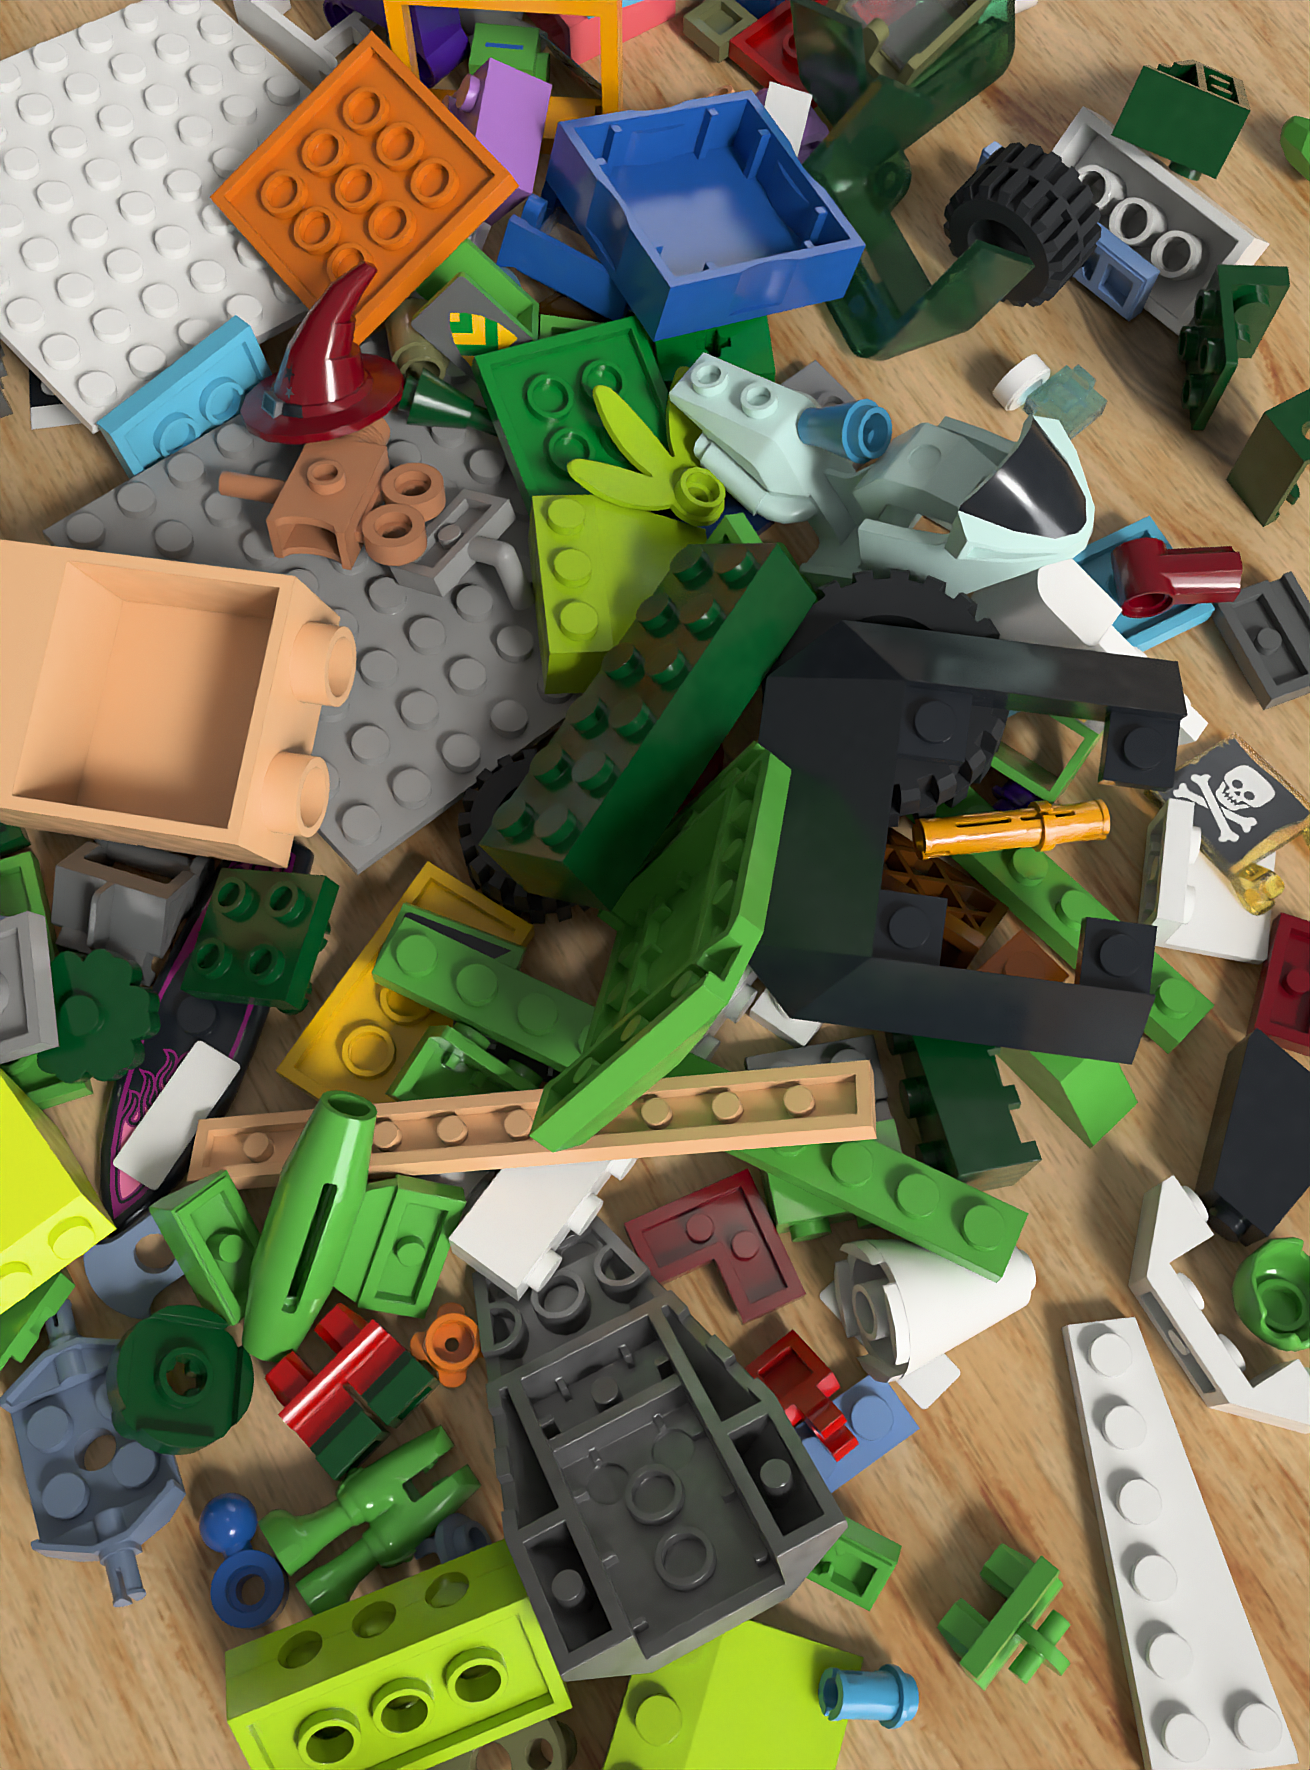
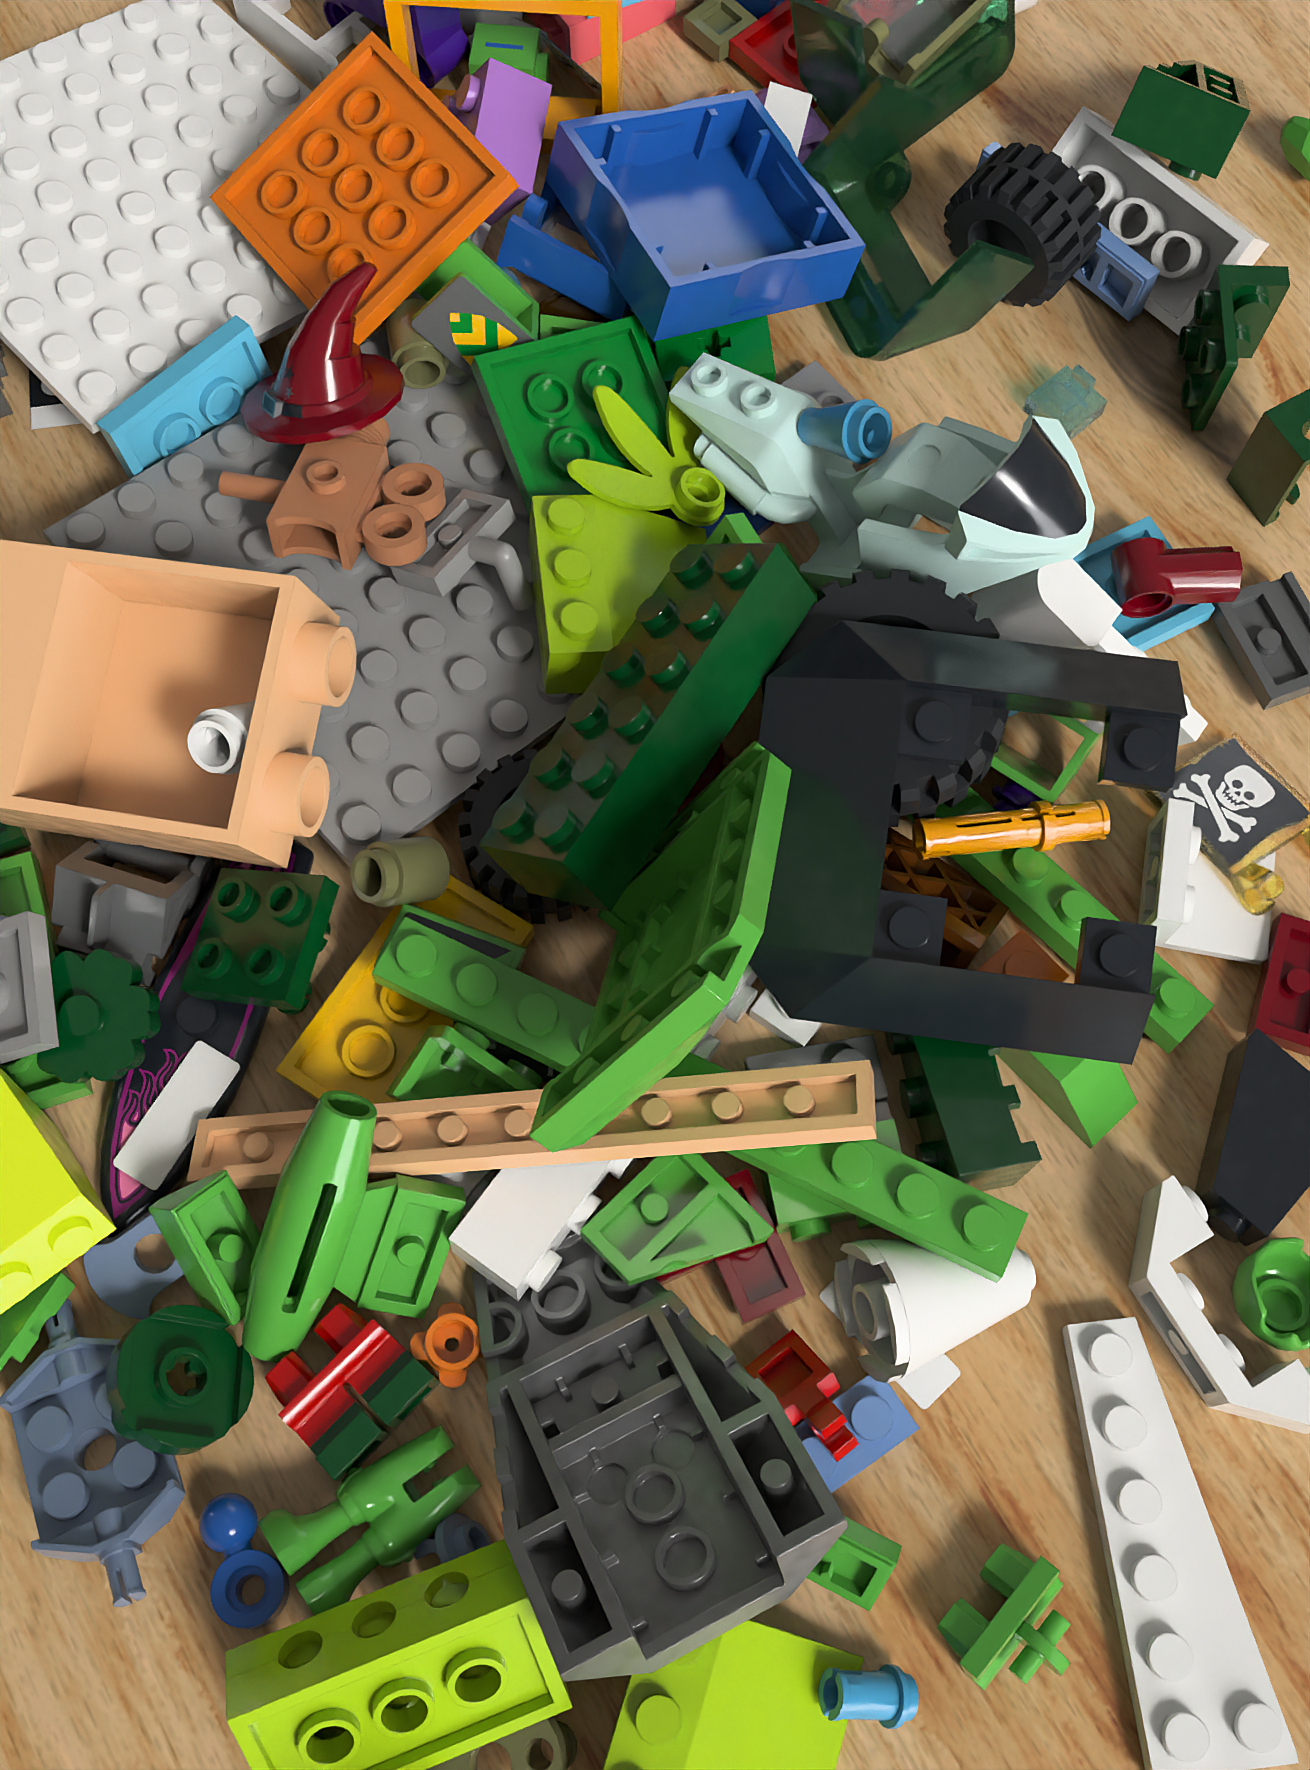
(220, 737): none -> white cone
(400, 871): none -> olive brick
(439, 404): dark green cone -> none
(672, 1219): none -> bright green wing
(1021, 382): white tile -> none

